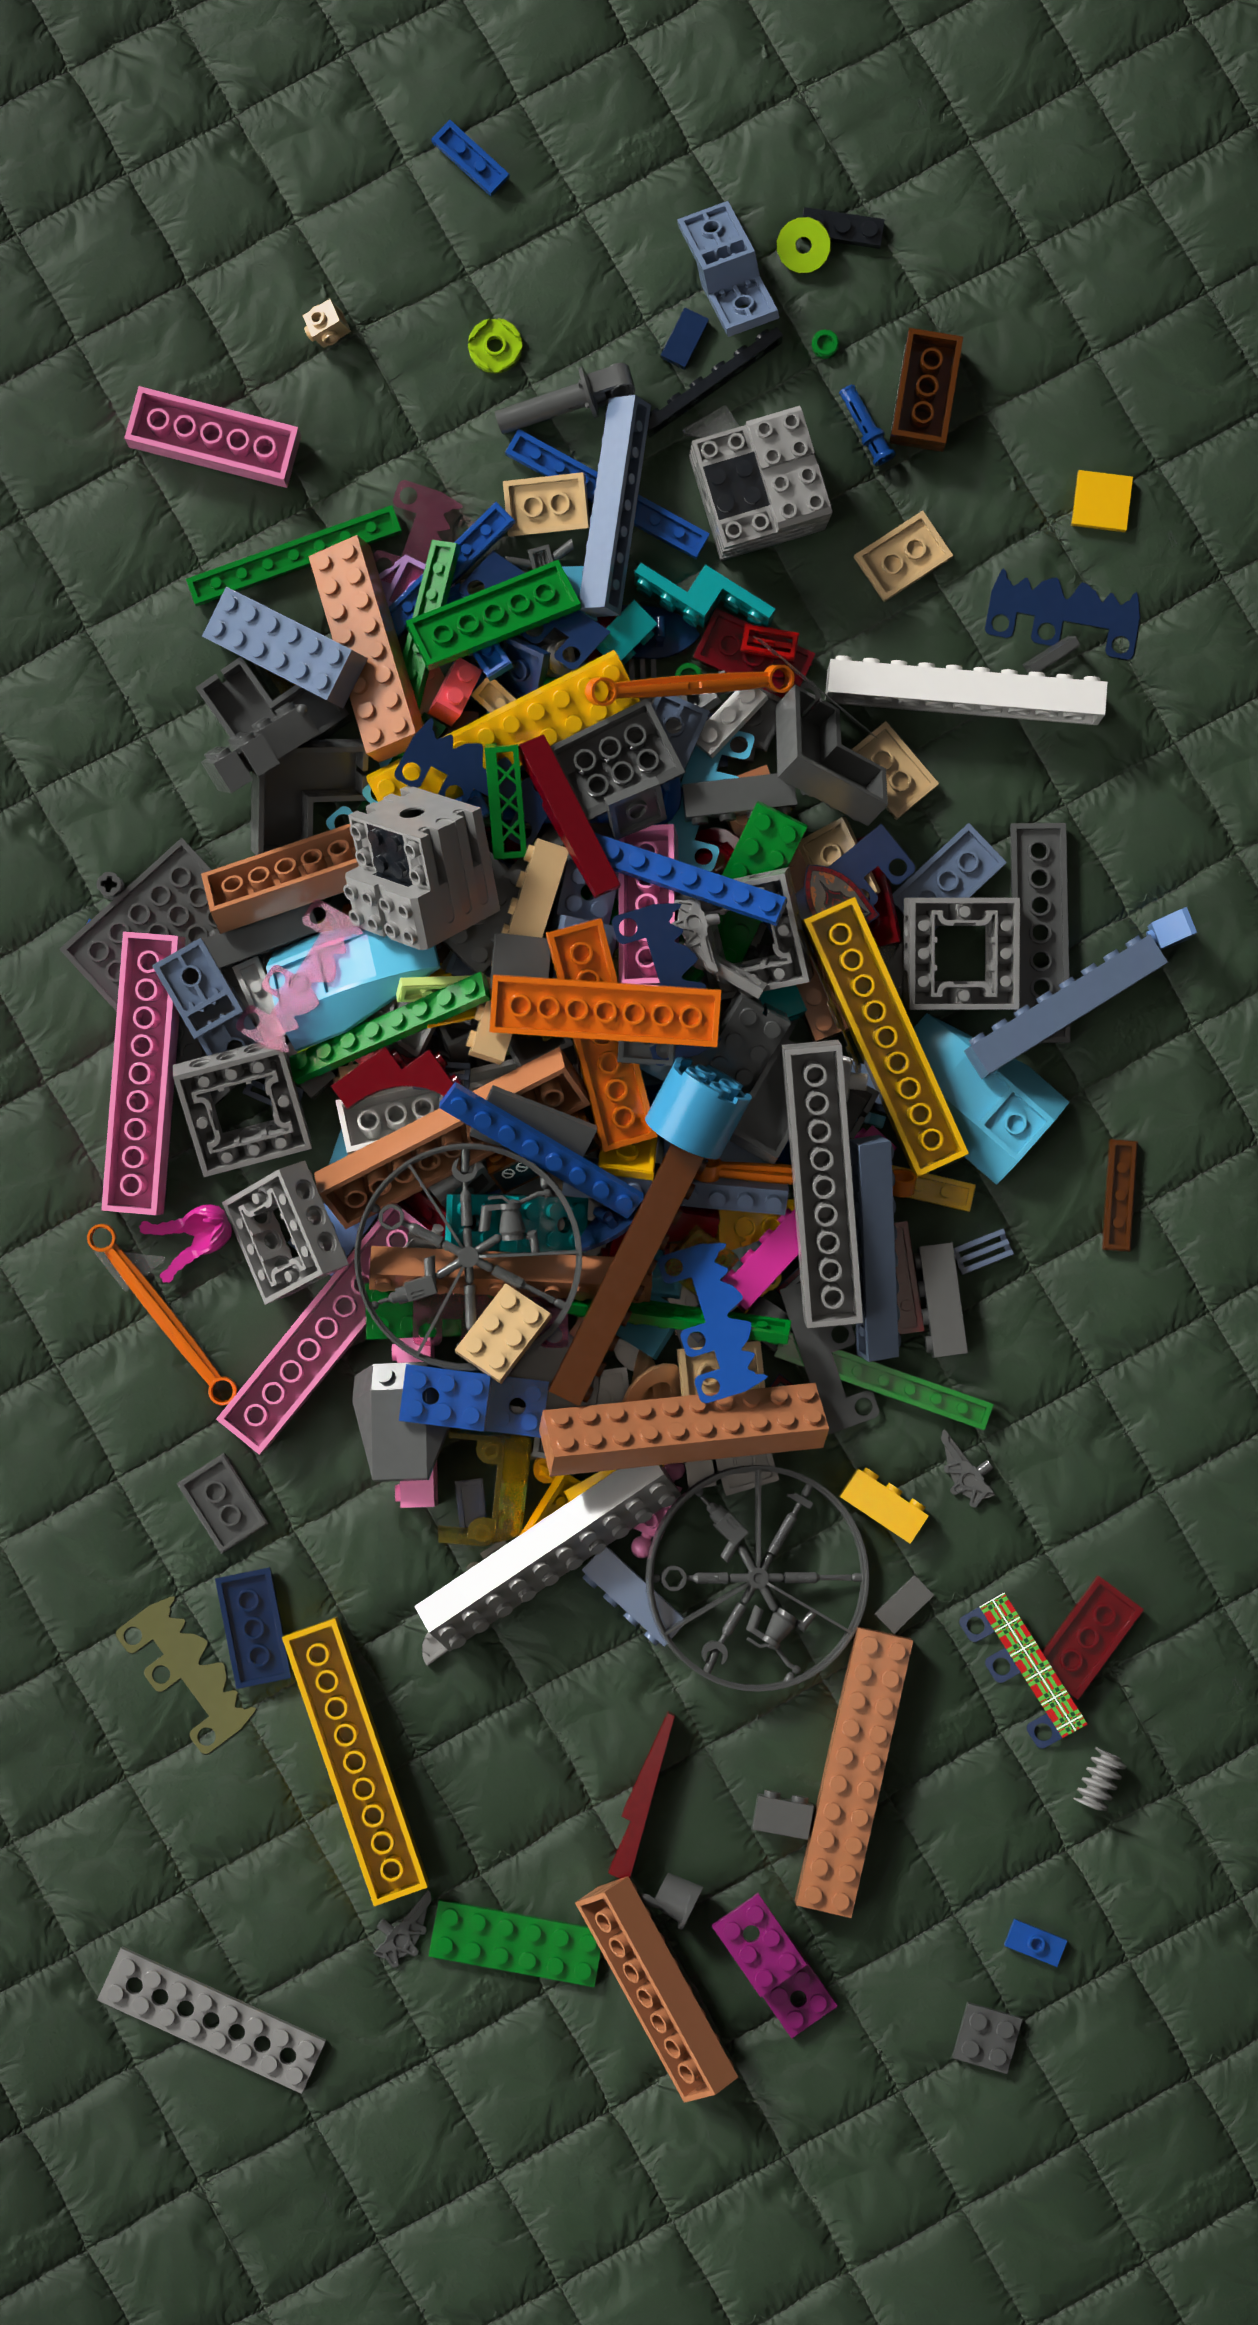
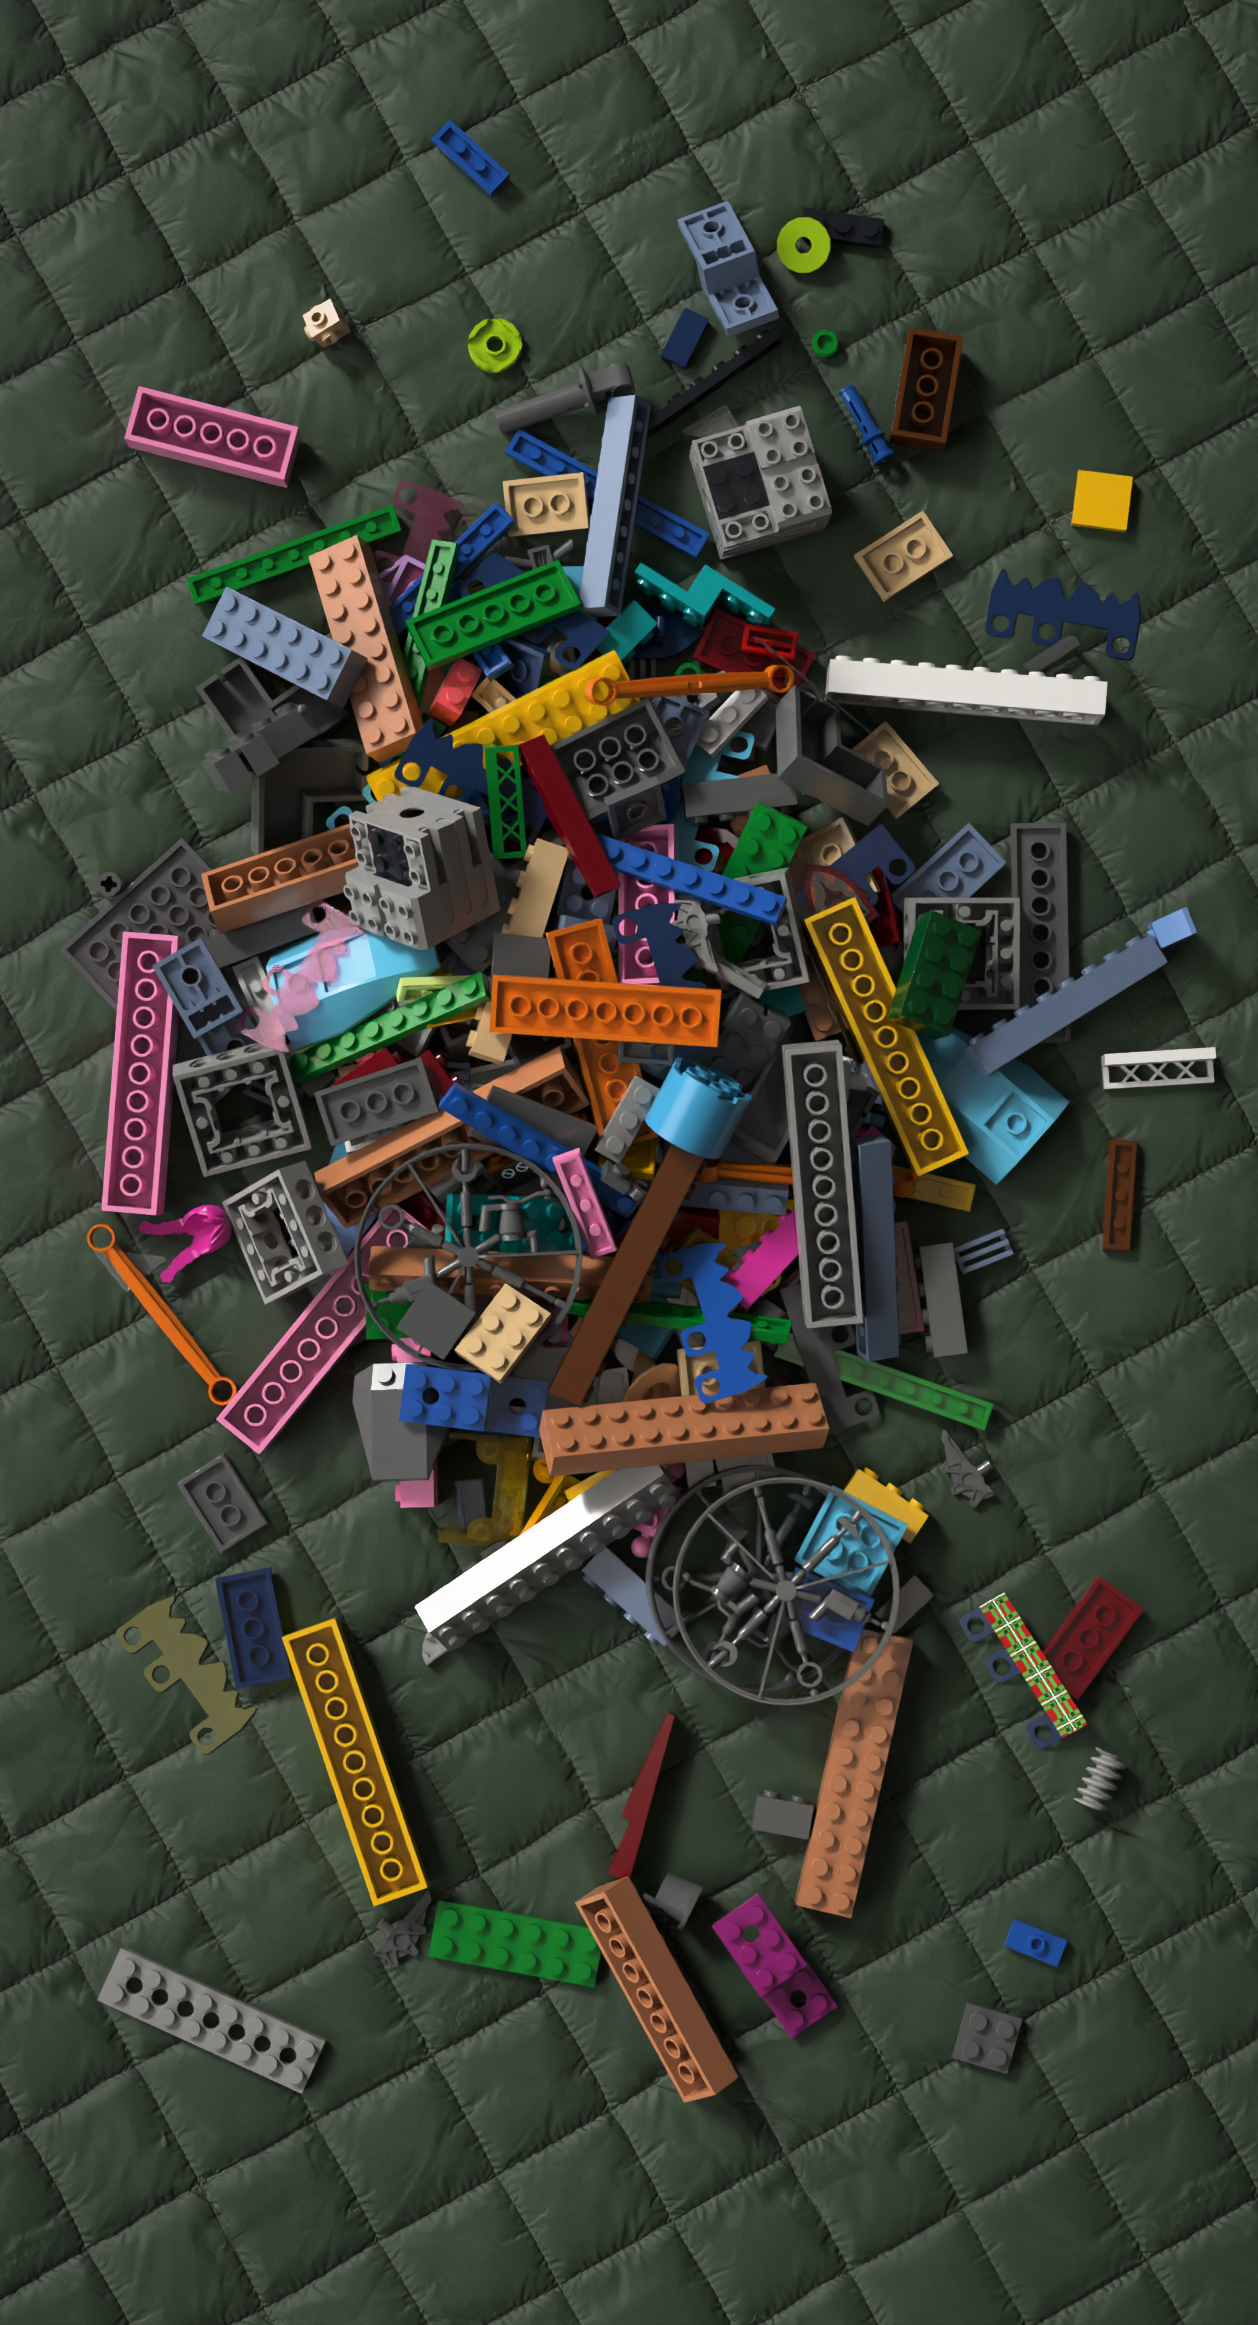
(376, 1101): none -> dark grey plate
(436, 1320): none -> dark grey tile
(585, 1203): none -> bright pink tile
(620, 1179): none -> dark grey plate
(626, 1119): none -> light grey plate
(736, 1578): none -> dark grey piece
(831, 1626): none -> blue plate
(851, 1552): none -> medium azure plate
(934, 975): none -> dark green brick
(1158, 1057): none -> white fence

